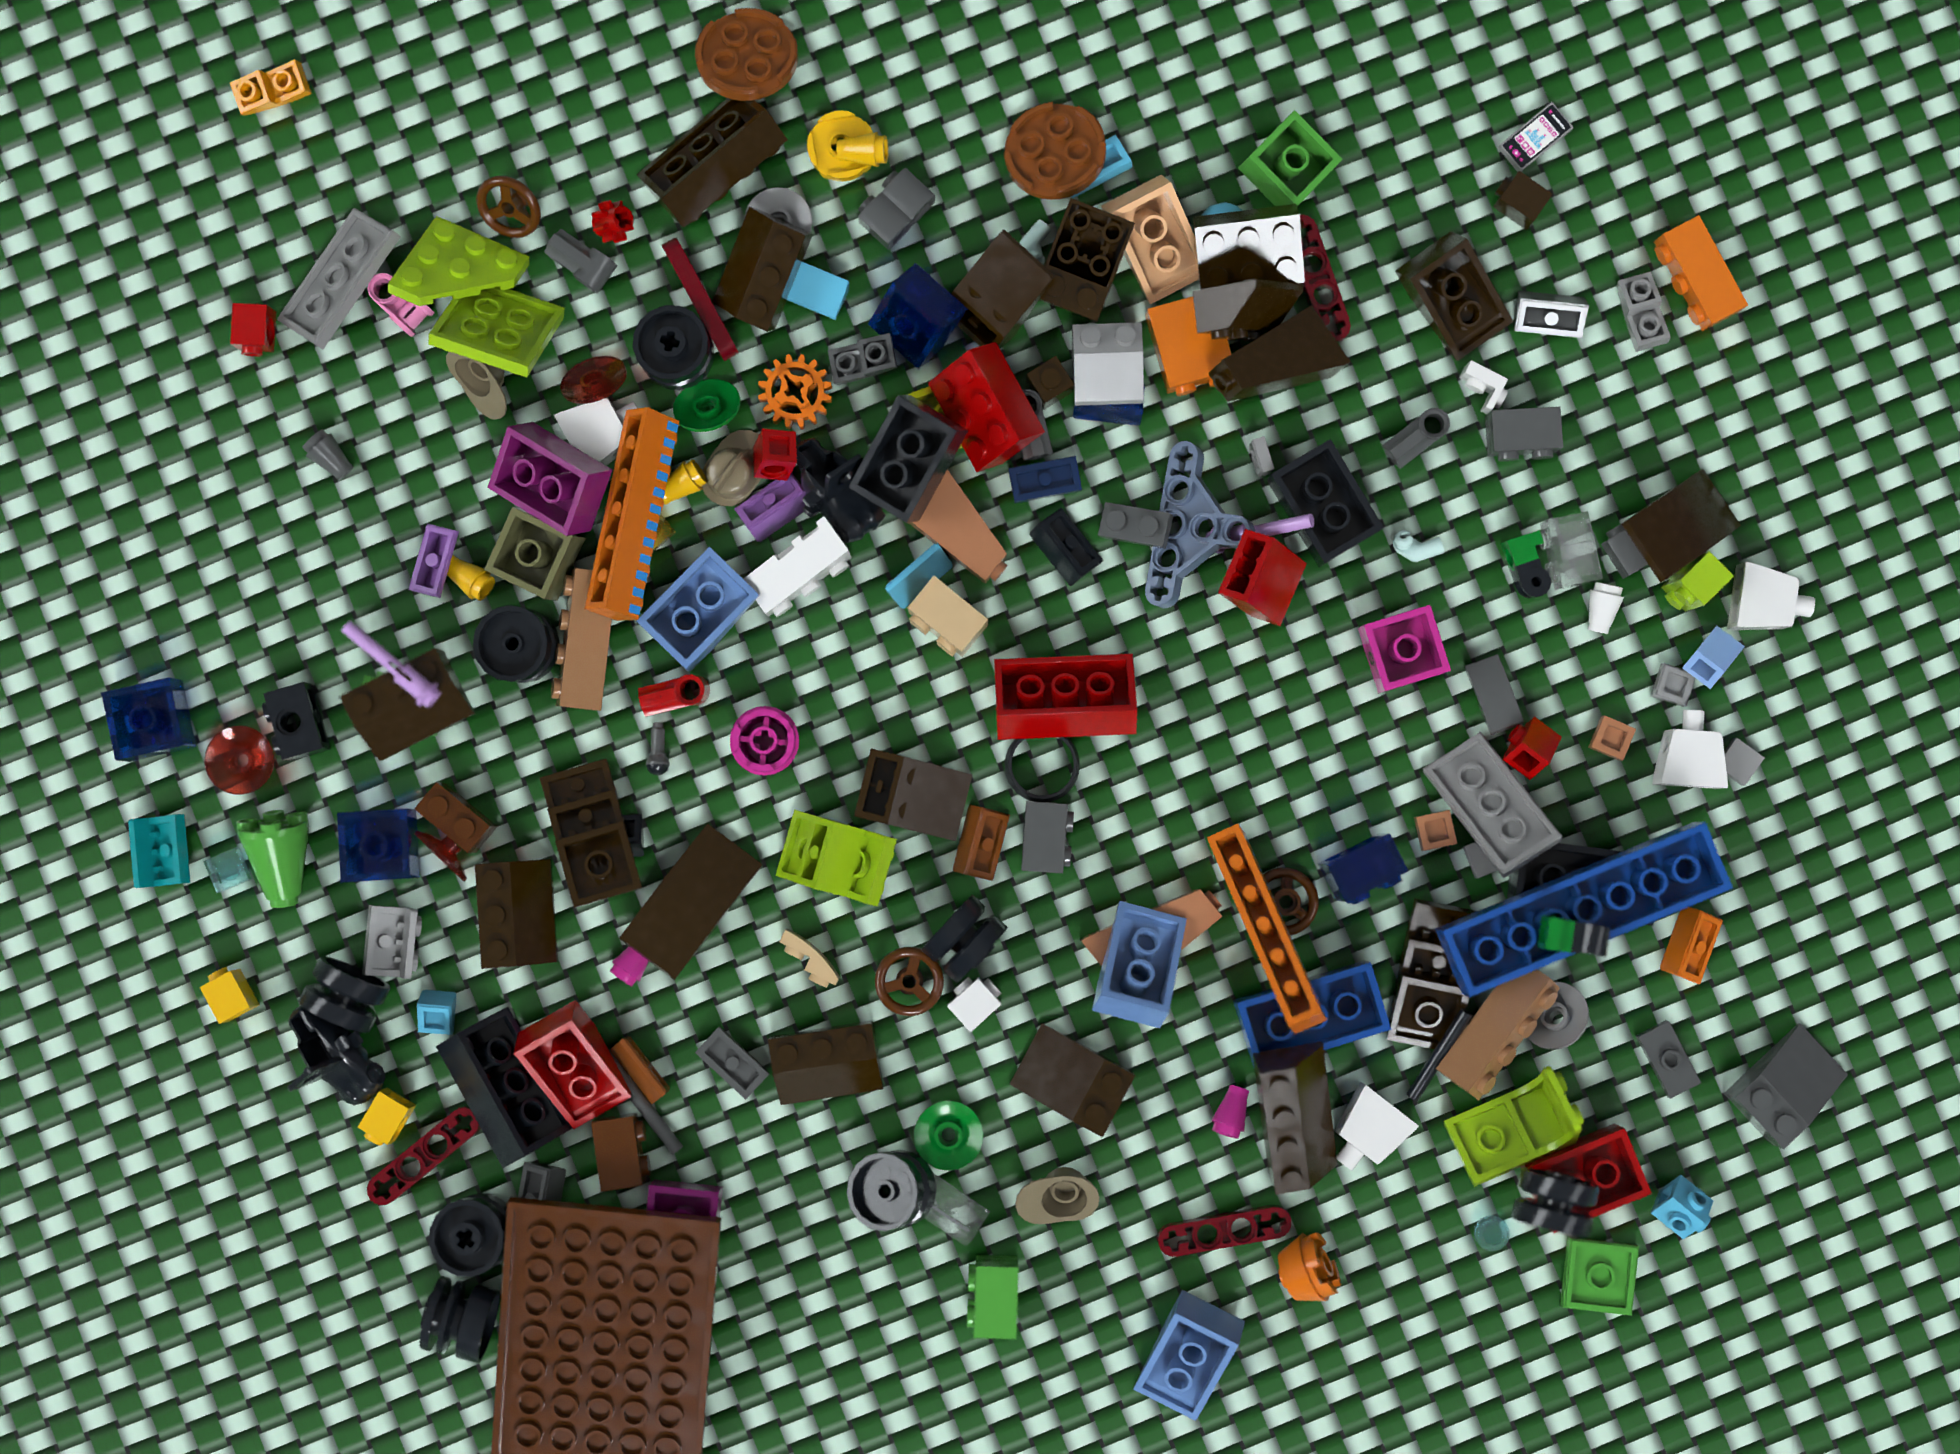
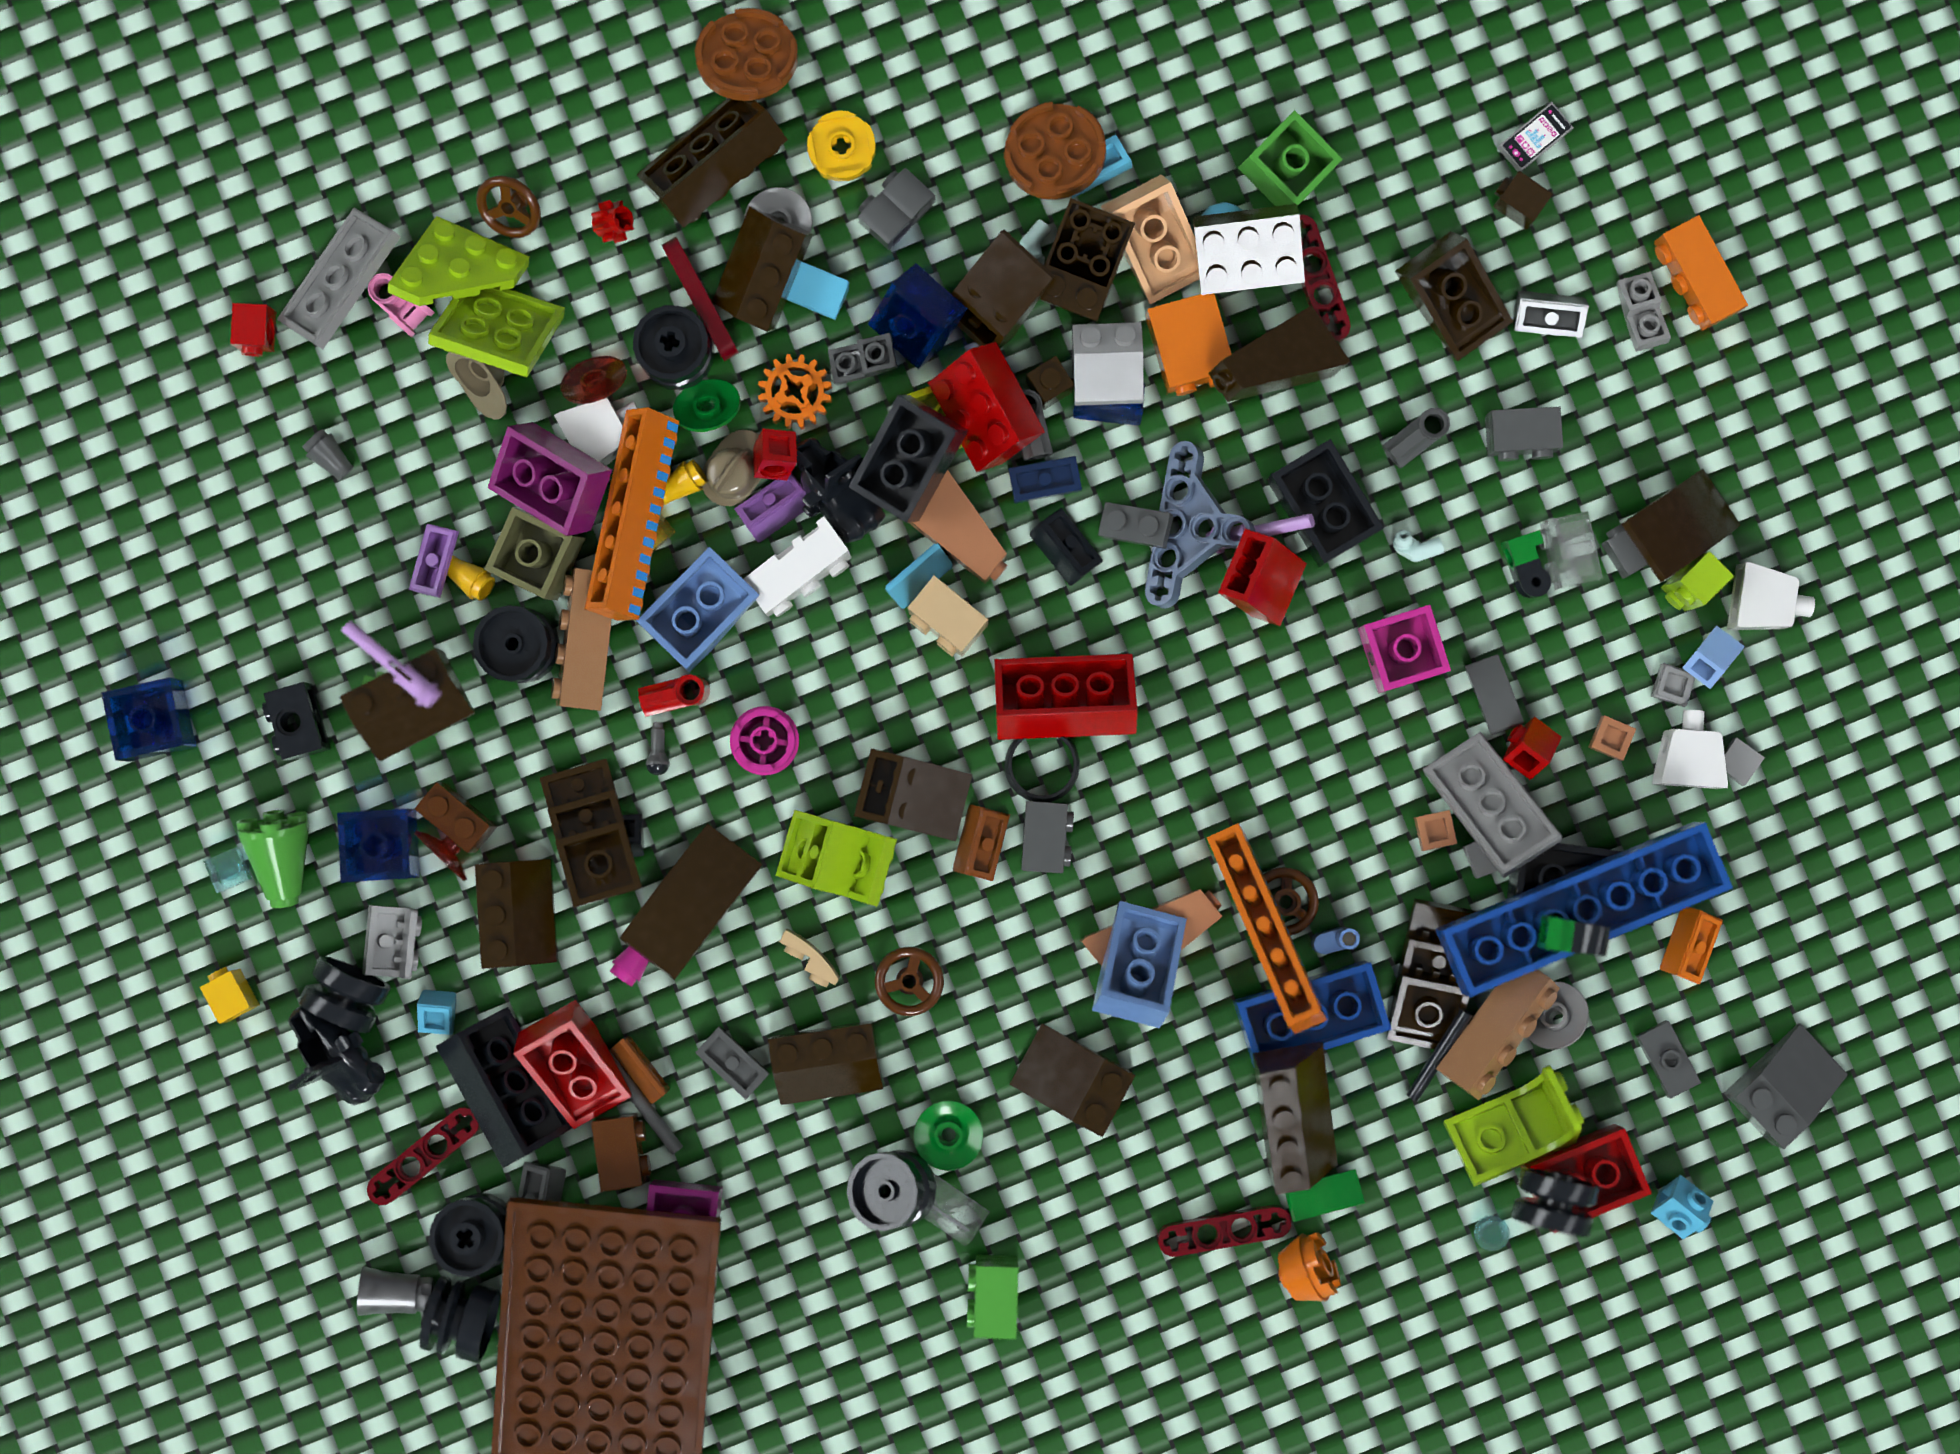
(159, 851): teal bracket -> none
(223, 755): clear red dish -> none
(270, 89): light orange slope -> none
(386, 1117): yellow brick -> none
(392, 1292): none -> flat silver plant
(586, 264): dark grey piece -> none
(864, 149): yellow cone -> none
(964, 938): black wheel -> none
(974, 1001): white brick -> none
(1057, 1198): dark tan piece -> none
(1190, 1355): medium blue slope -> none
(1231, 1113): dark pink cone -> none
(1244, 308): dark brown slope -> none
(1261, 456): light grey tile -> none
(1326, 1196): none -> green slope
(1335, 940): none -> medium blue piece
(1362, 868): clear blue brick -> none
(1371, 1128): white torso -> none
(1482, 379): white bracket -> none
(1599, 1275): bright green tile -> none
(1603, 606): white cone -> none

